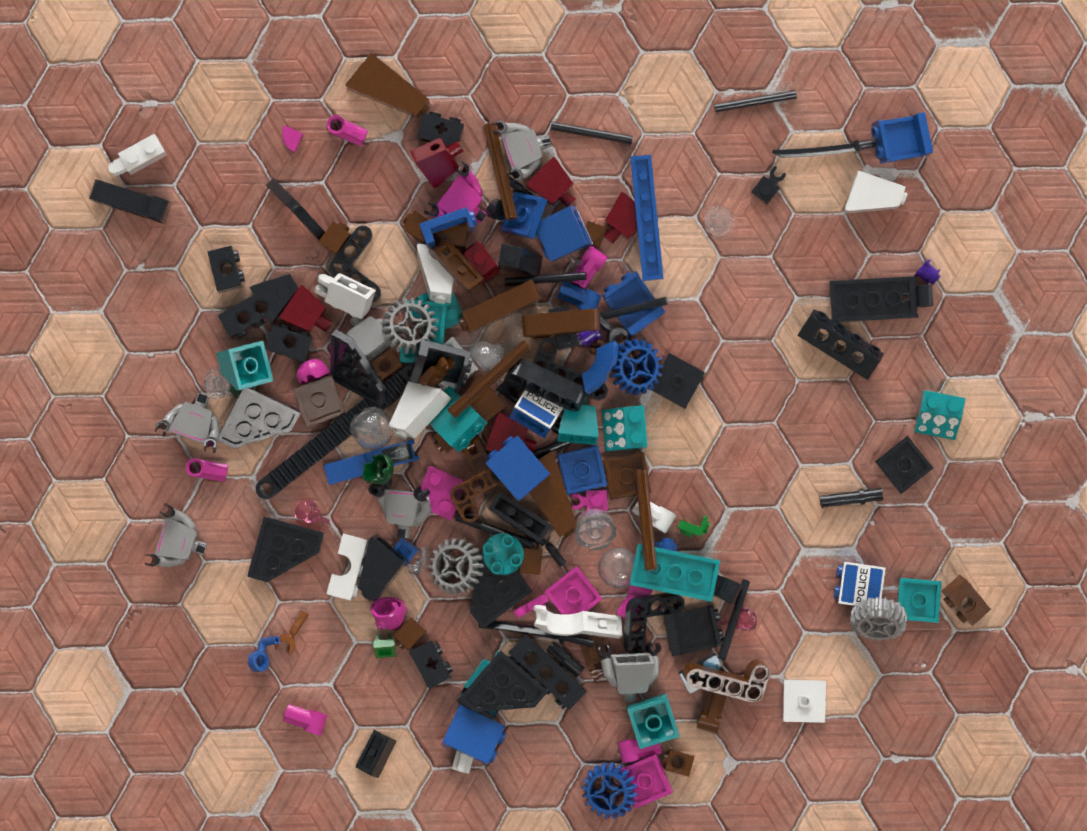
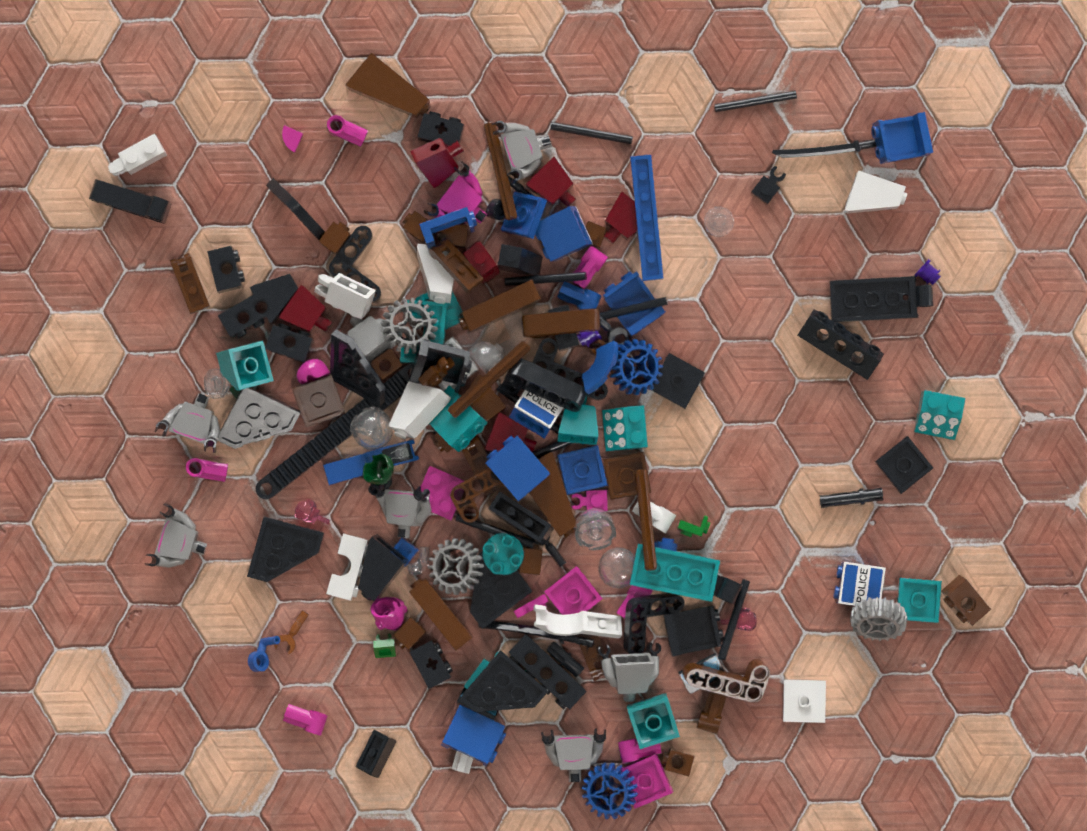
(190, 284): none -> reddish brown plate
(440, 613): none -> reddish brown slope
(574, 751): none -> light grey torso

